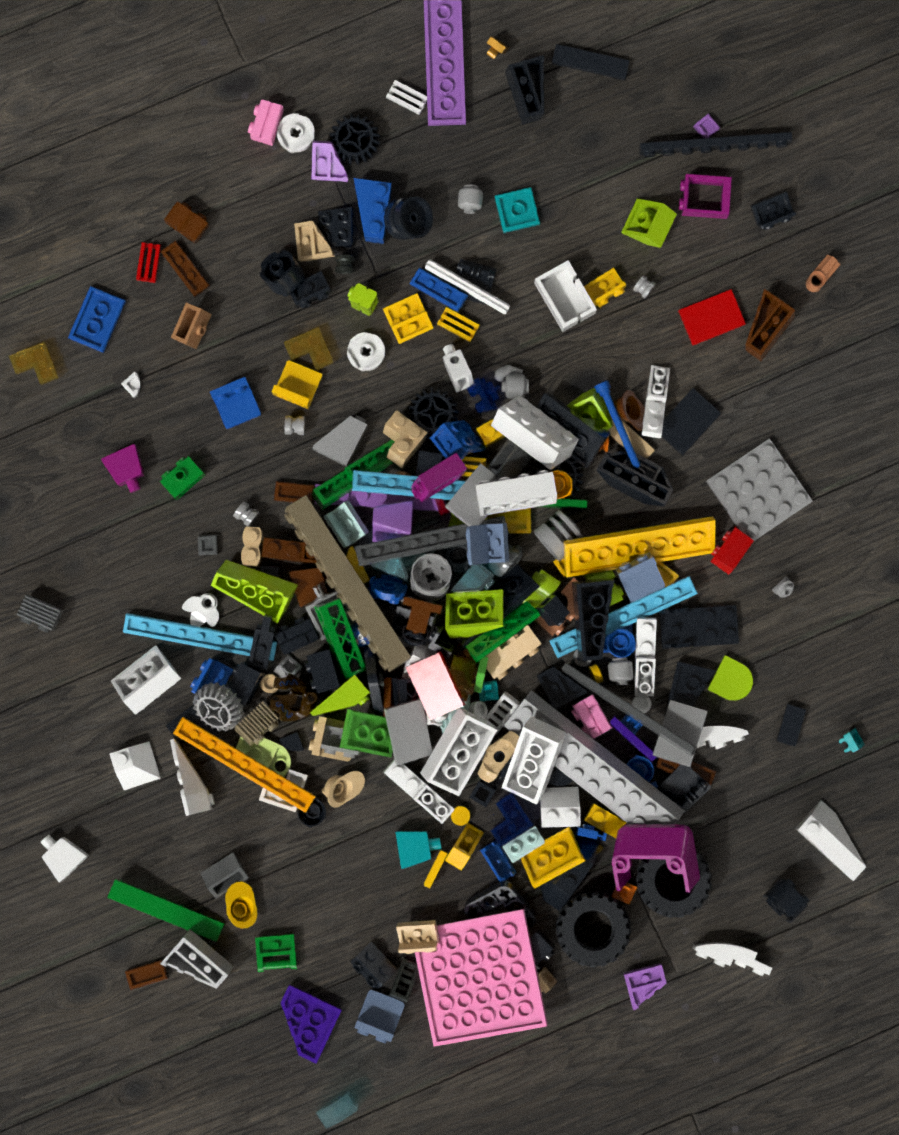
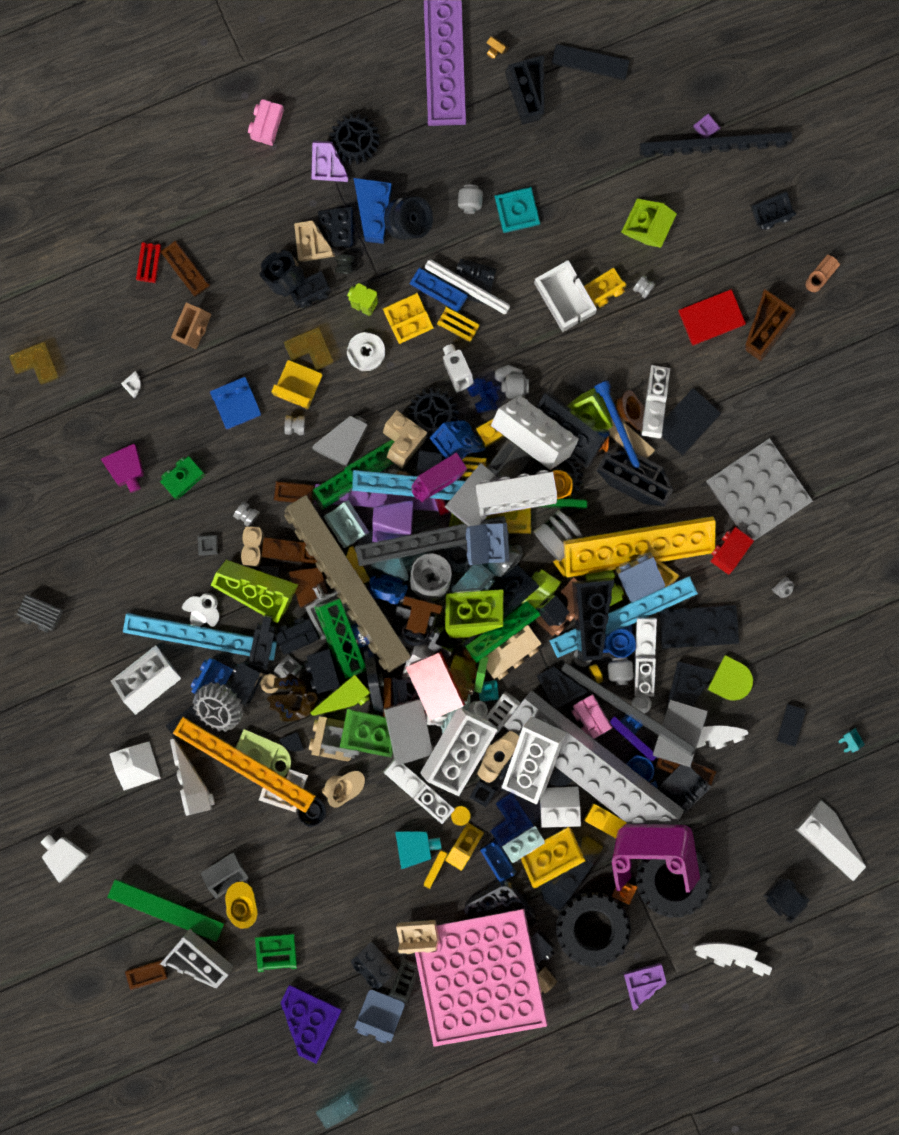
(97, 319): blue tile -> none
(187, 222): reddish brown brick -> none
(257, 724): dark tan brick -> none
(297, 122): white plate -> none
(409, 90): white tile -> none
(588, 831): blue plate -> none
(724, 182): magenta window -> none

